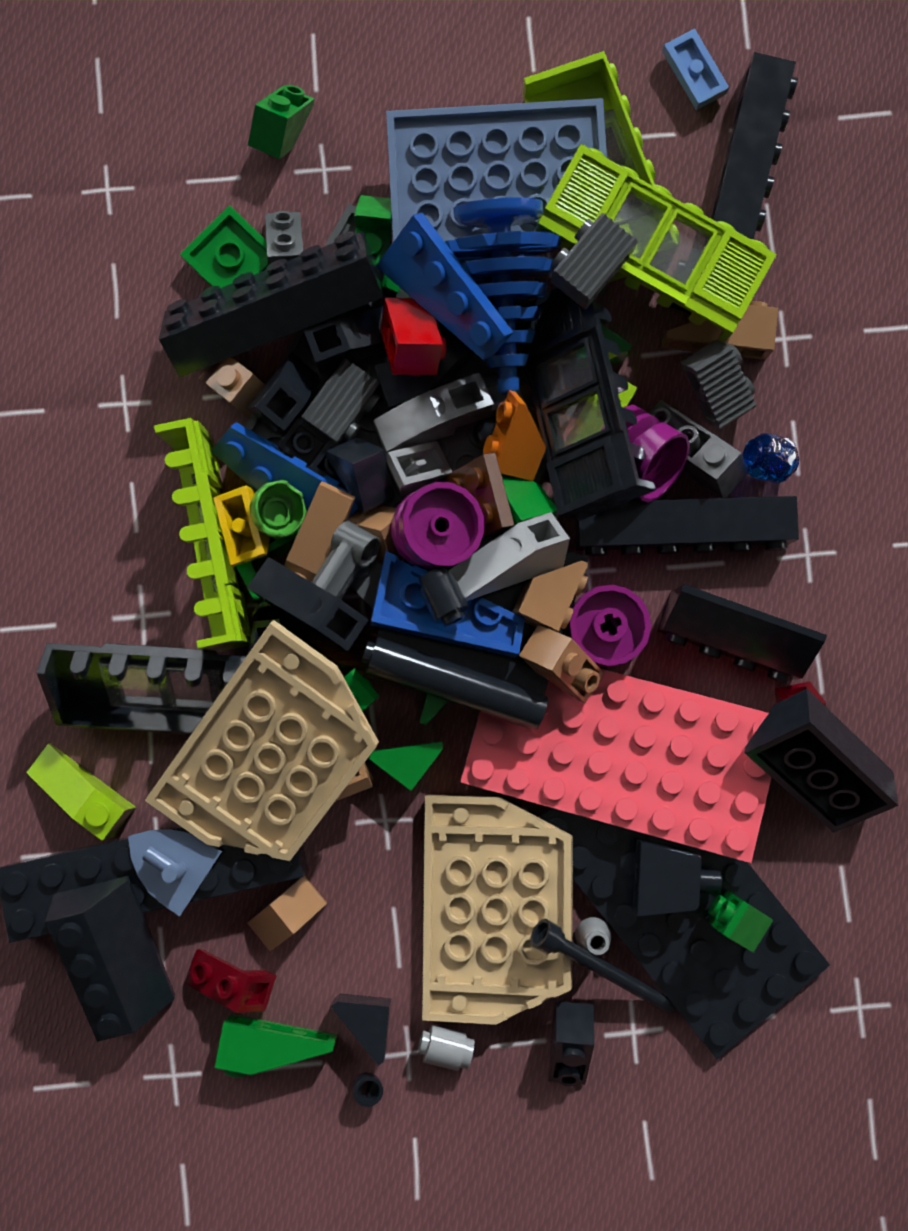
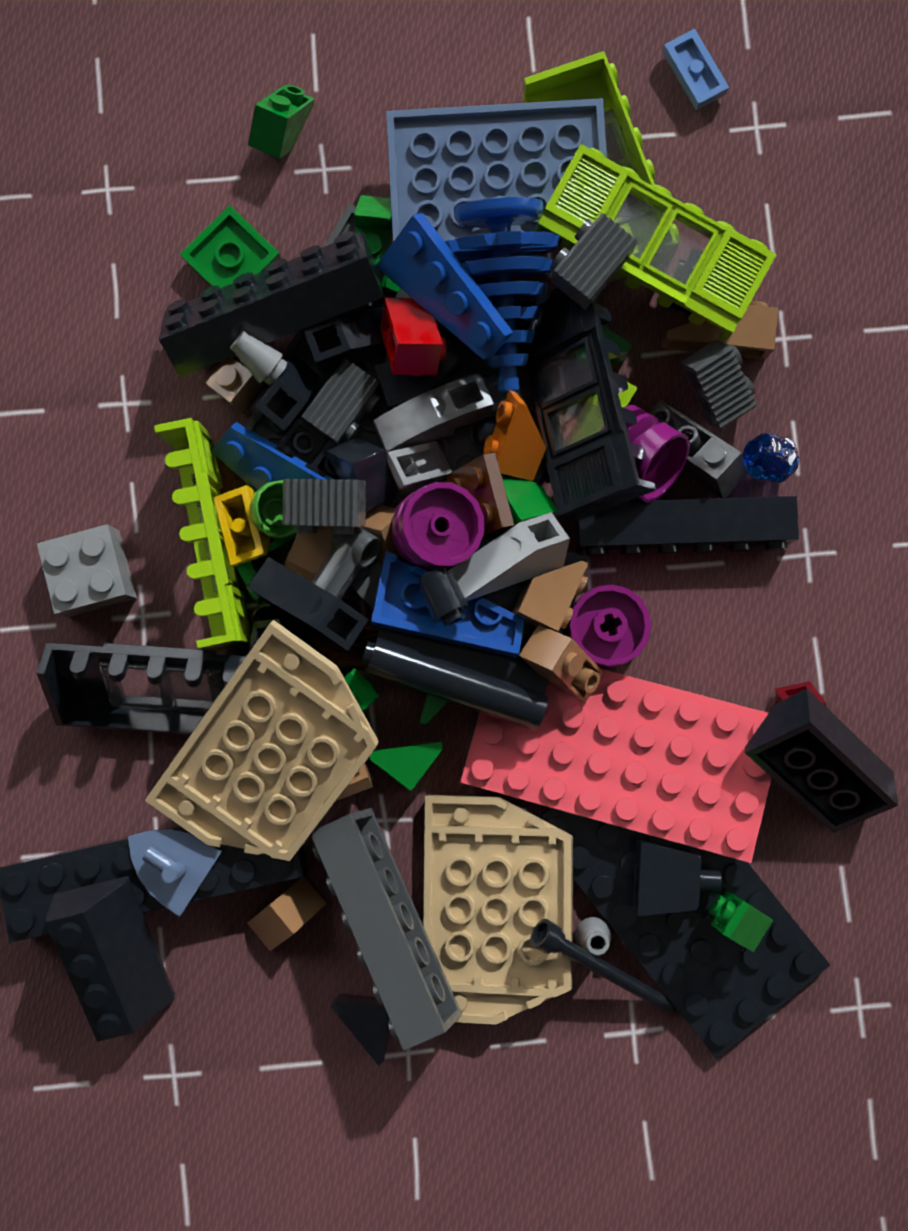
(80, 793): lime slope -> none
(86, 571): none -> light grey brick
(229, 985): dark red bracket -> none
(259, 358): none -> light grey cone
(262, 1045): green slope -> none
(283, 235): dark grey bracket -> none
(324, 503): none -> dark grey brick
(373, 1092): black hinge -> none
(386, 928): none -> dark grey brick
(446, 1048): light grey brick -> none
(571, 1043): black slope -> none
(739, 633): black slope -> none
(754, 143): black brick -> none

